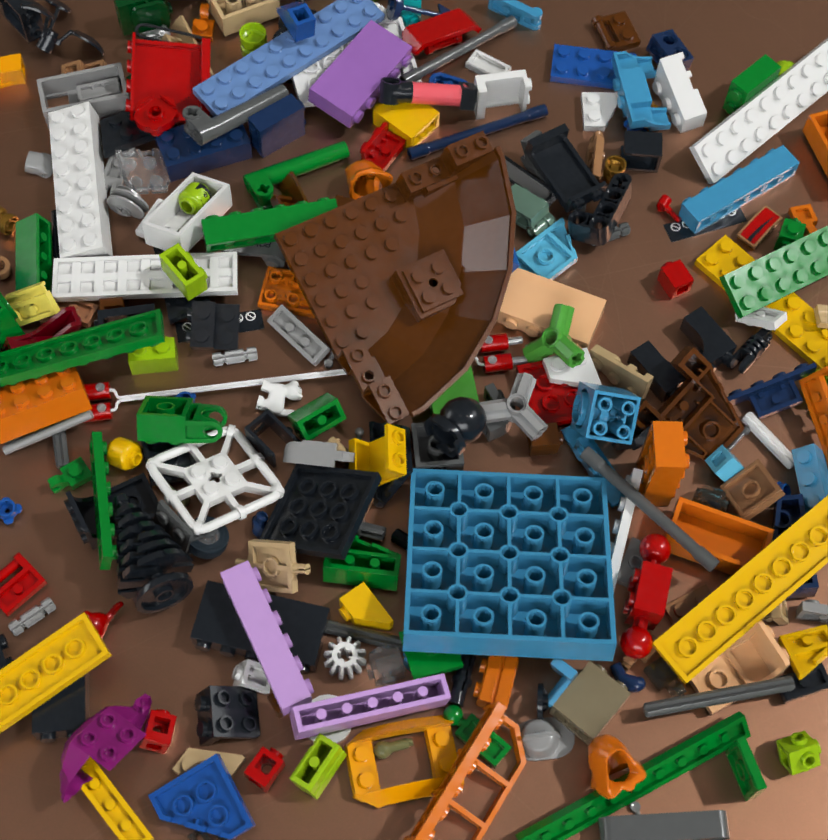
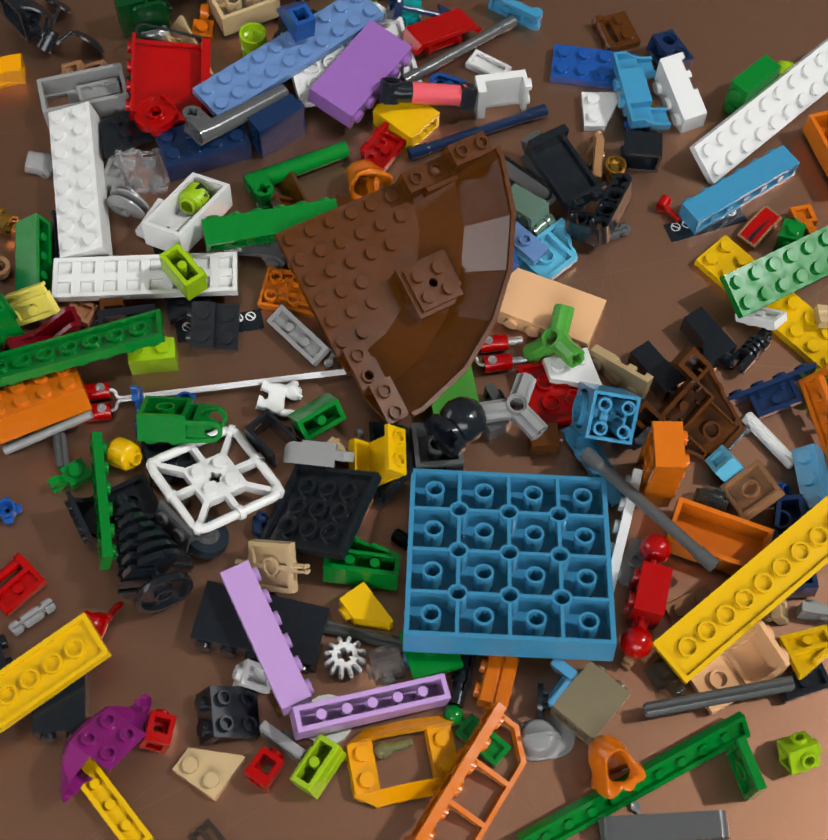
(137, 397): none -> blue helmet
(204, 801): blue plate -> none
(234, 356): light grey axle -> none
(282, 740): none -> light grey plate
(371, 531): dark grey axle -> none
(528, 245): none -> medium blue plate
(633, 683): dark blue arm -> none
(675, 279): red brick -> none

